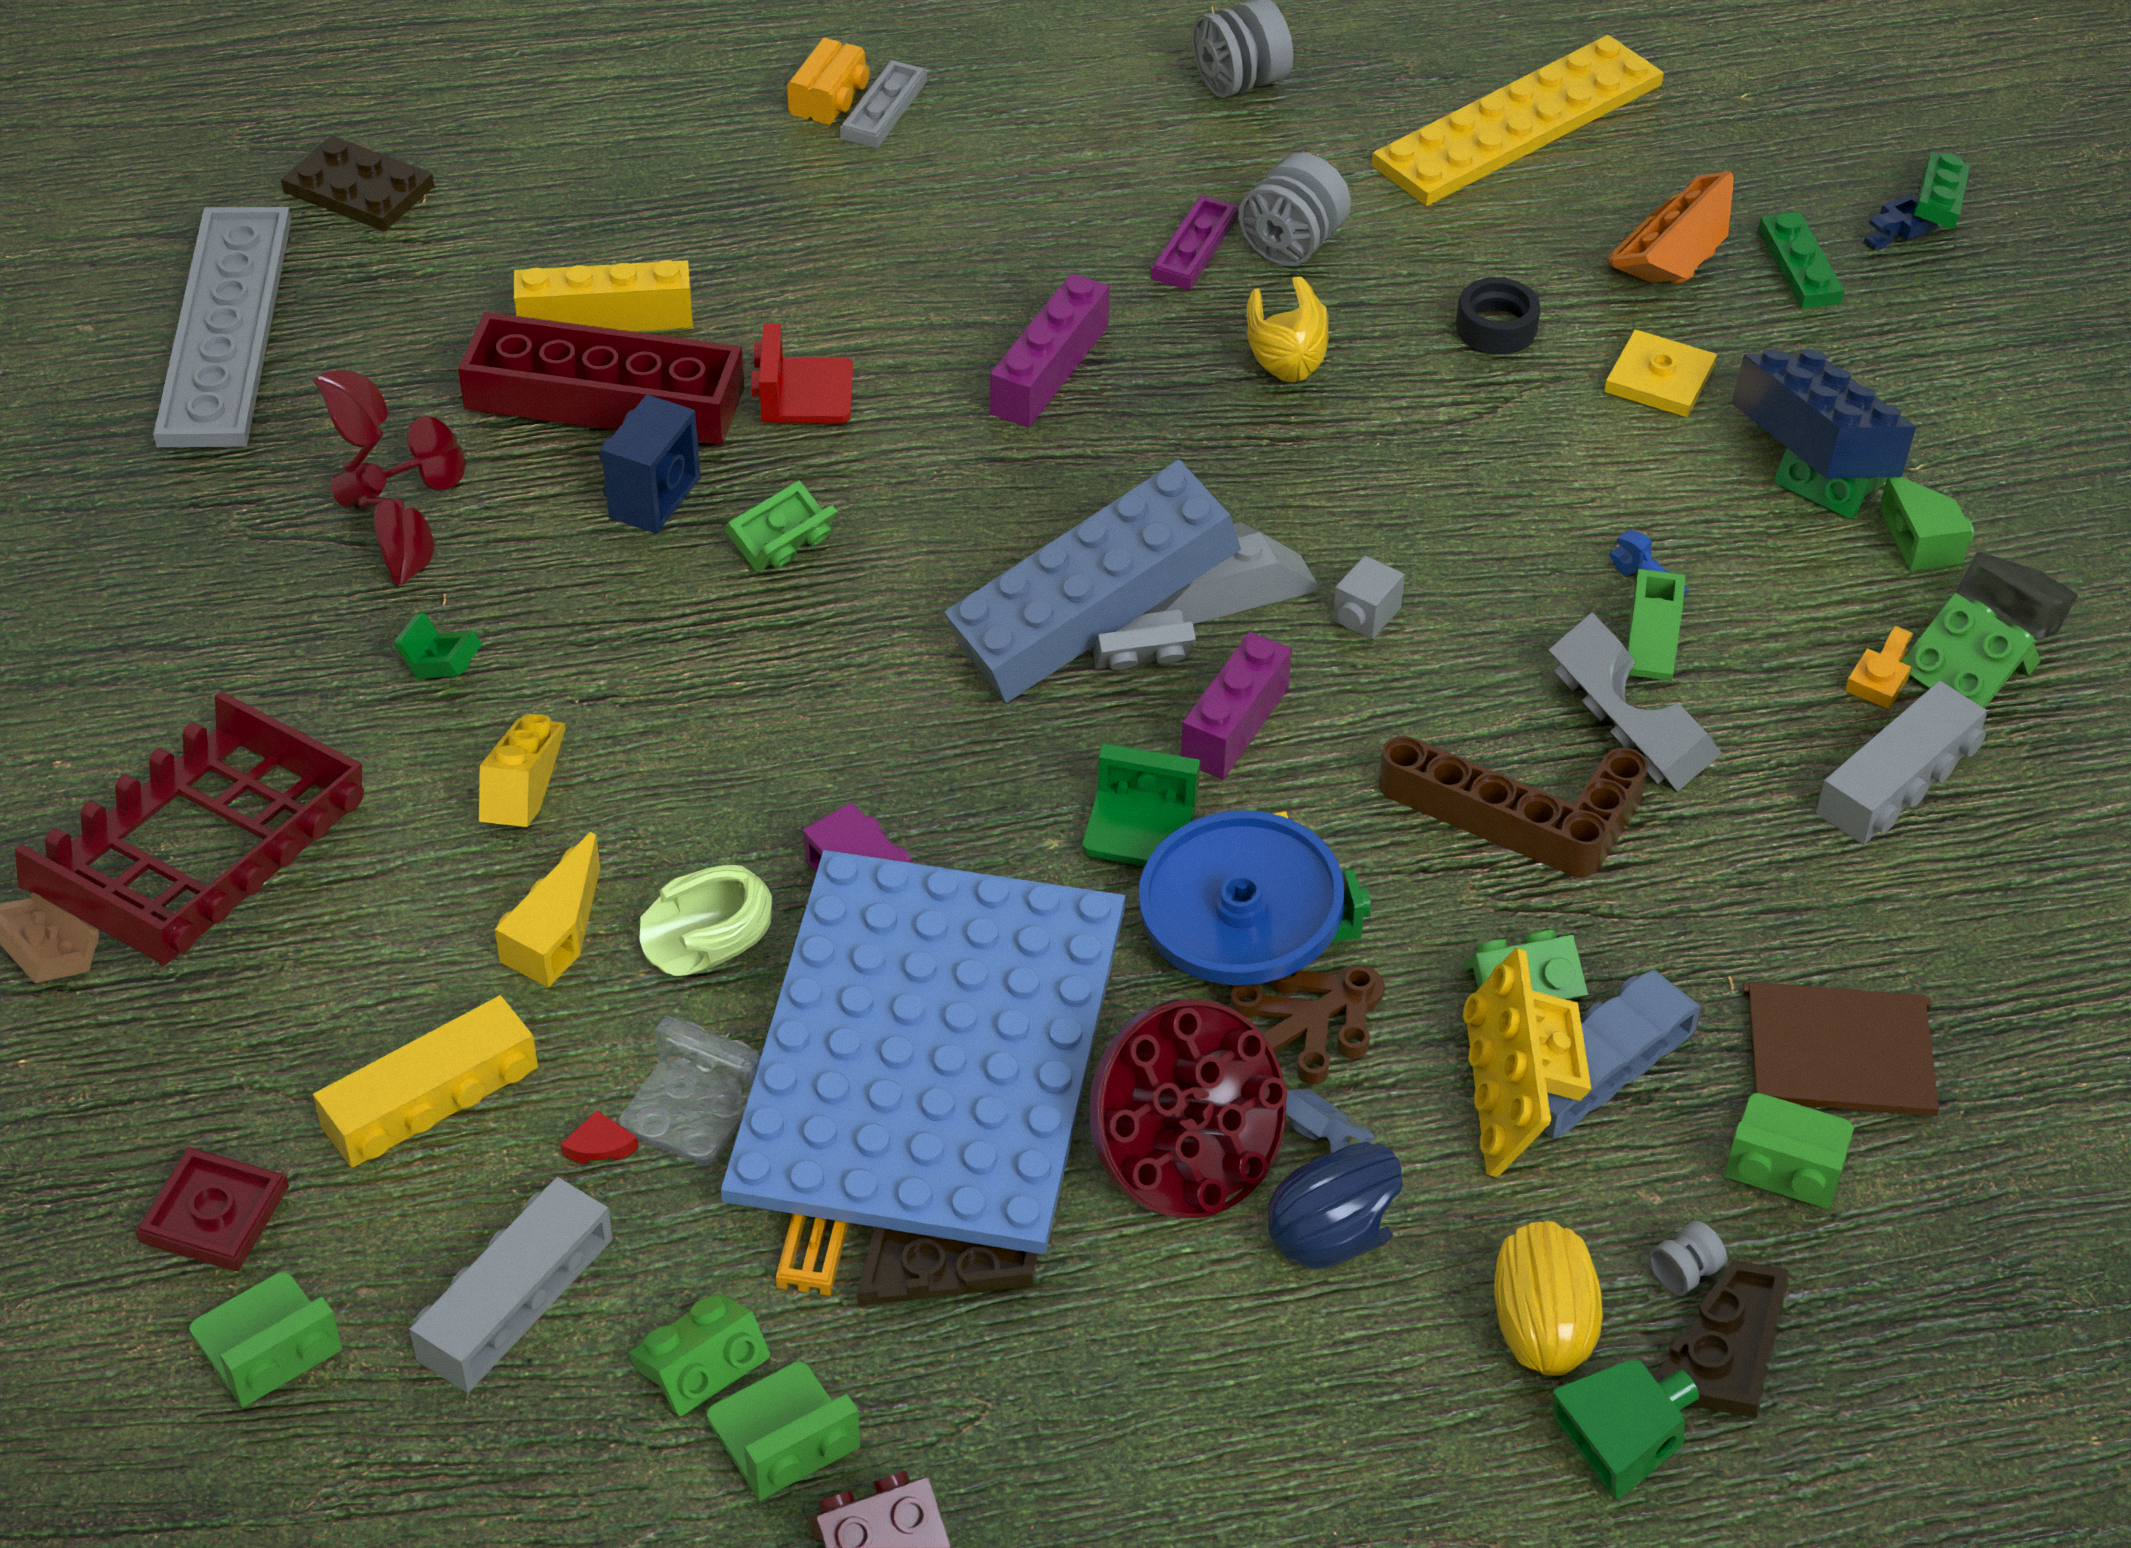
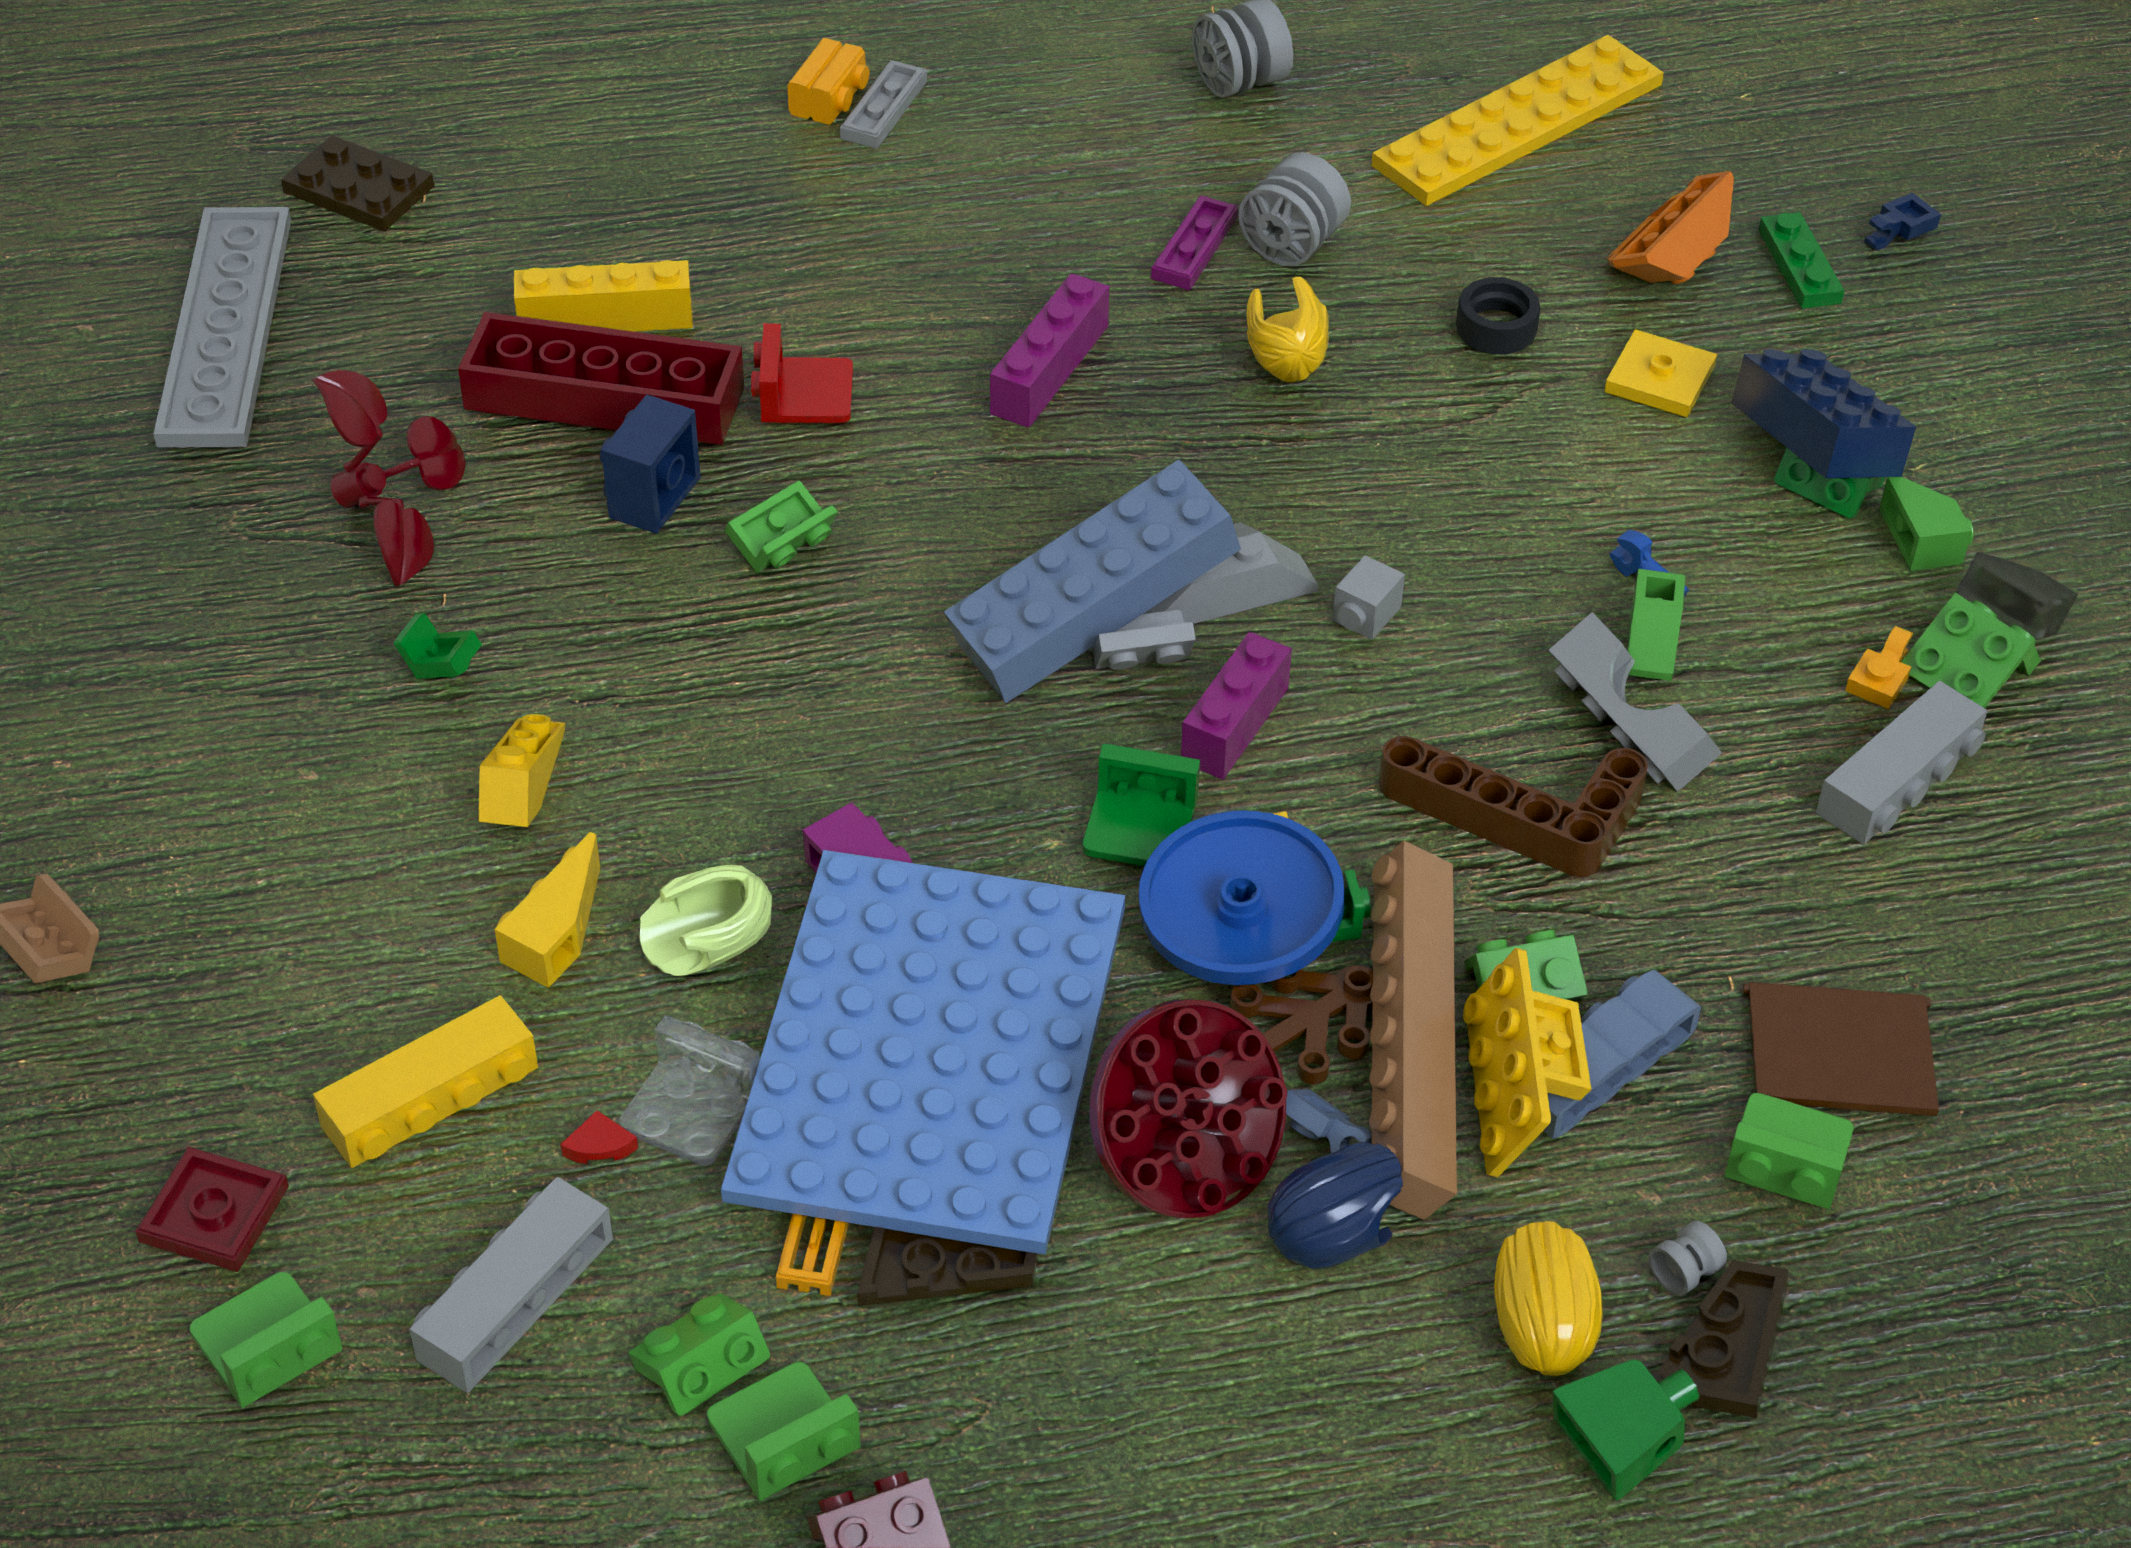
(146, 924): dark red window -> none
(1414, 1024): none -> medium nougat brick
(1942, 189): green plate -> none

